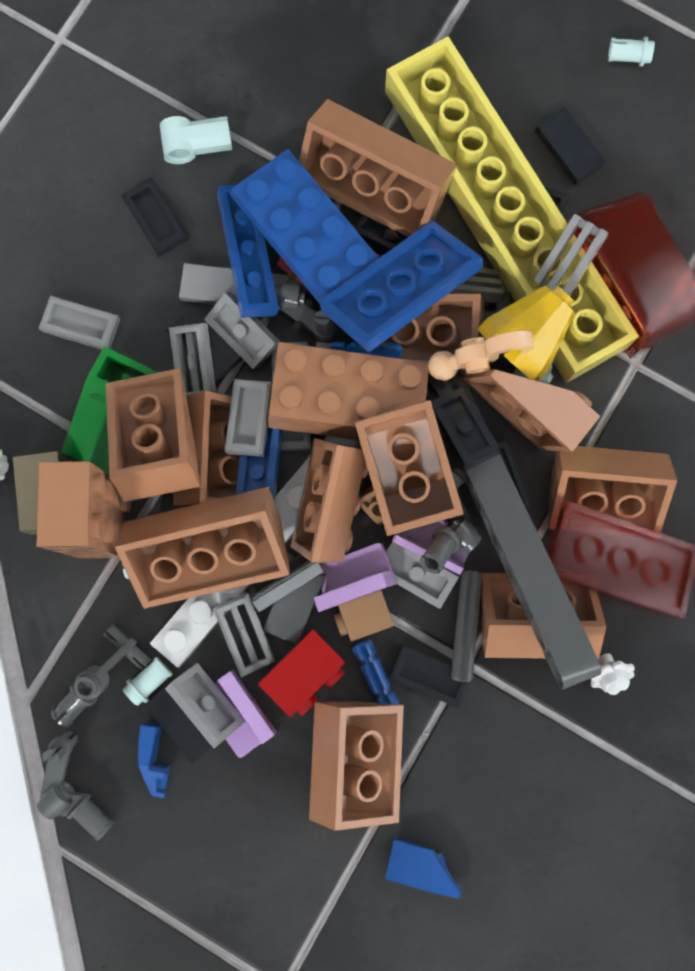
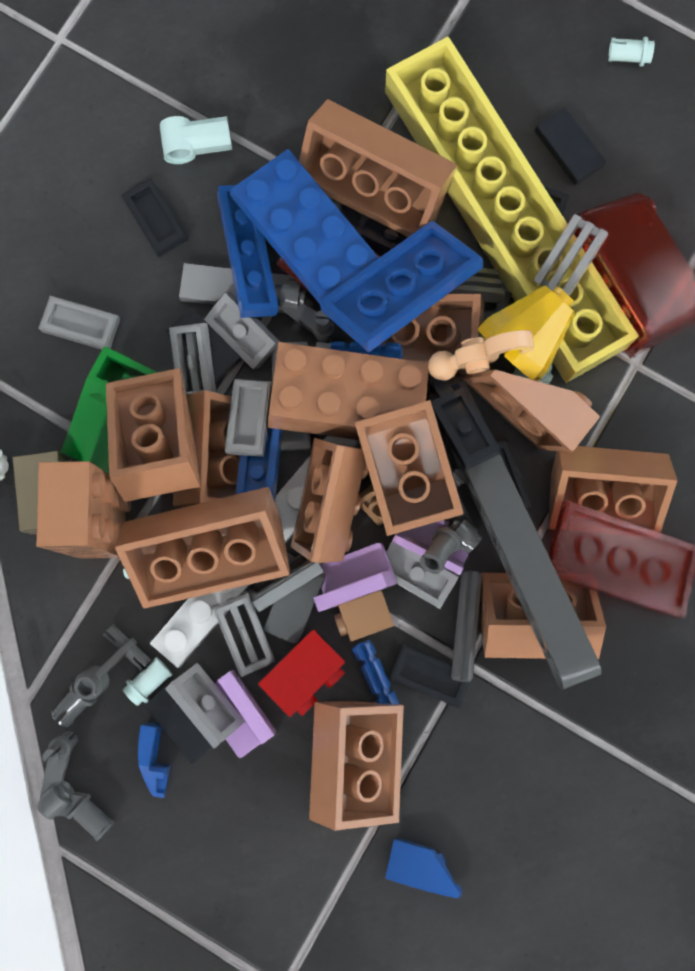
(614, 675): white plant -> none

